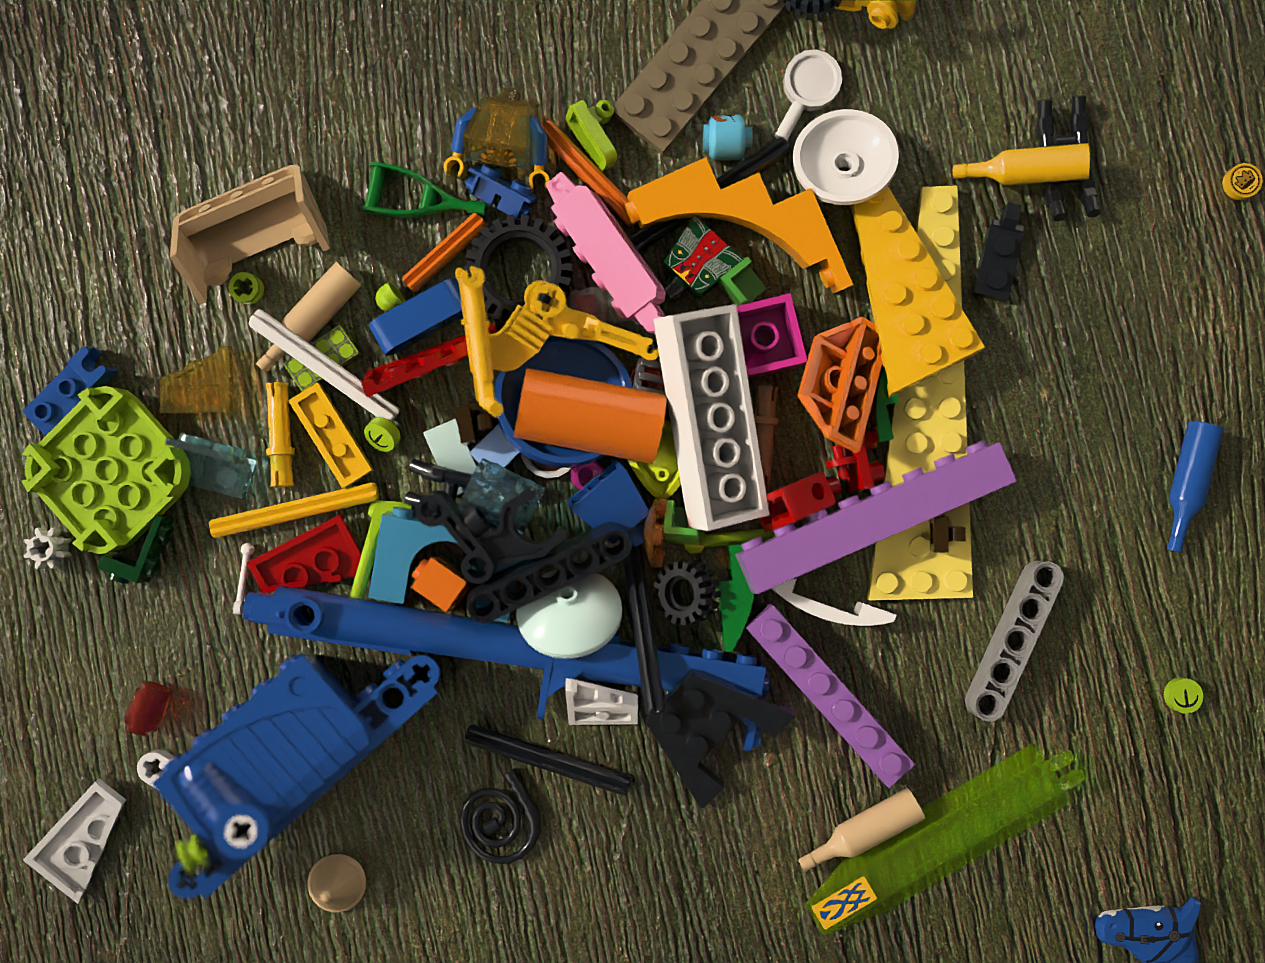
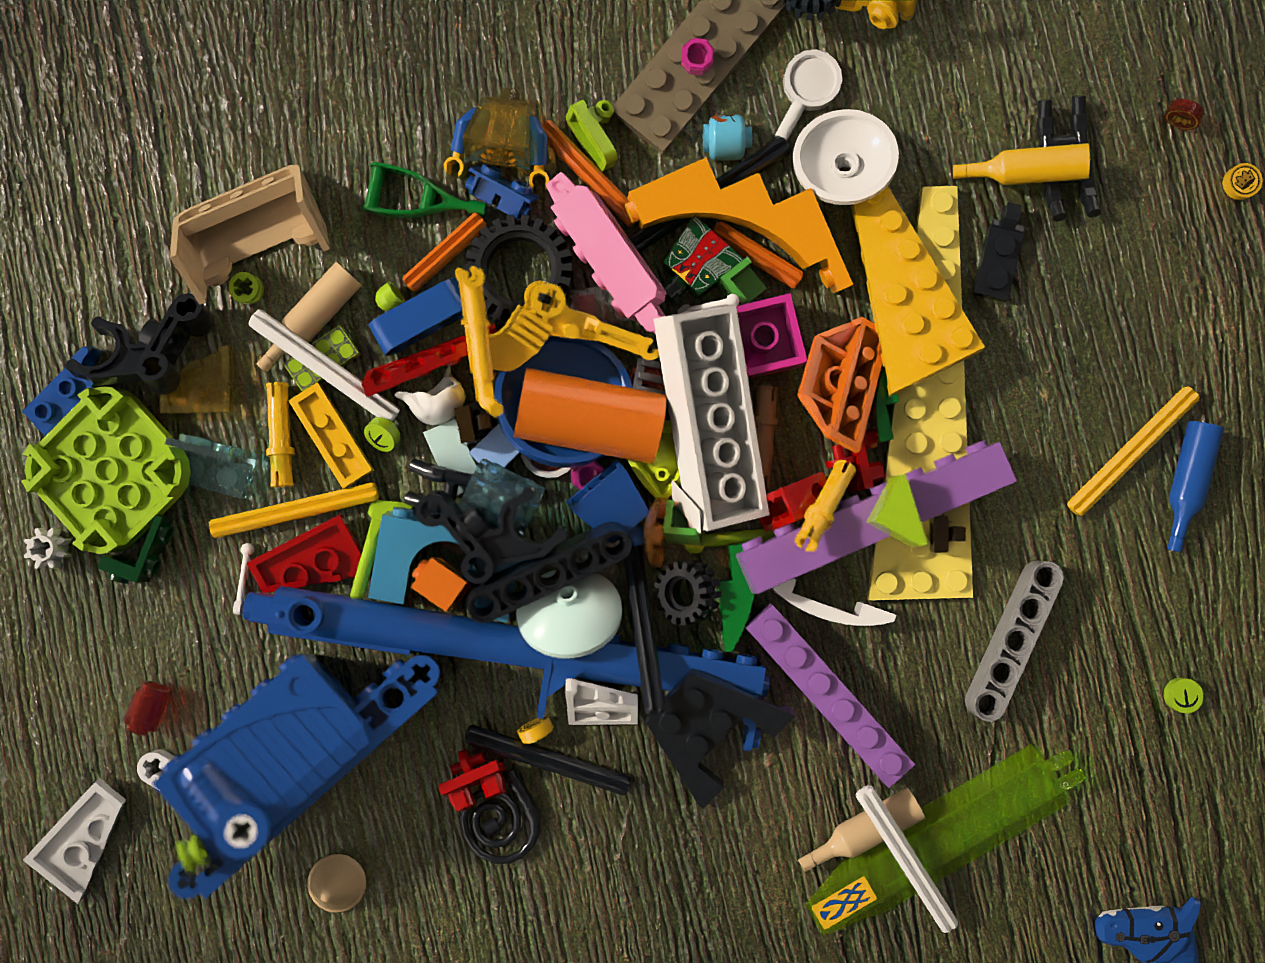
(156, 351): none -> black piece
(439, 403): none -> white hair
(488, 776): none -> red hips
(535, 730): none -> yellow tile
(686, 506): none -> white sticker
(697, 56): none -> dark pink tile
(731, 299): none -> white hinge
(759, 255): none -> orange axle
(820, 515): none -> yellow pin
(897, 513): none -> lime slope
(907, 858): none -> white axle
(1133, 451): none -> yellow axle
(1184, 114): none -> clear red tile

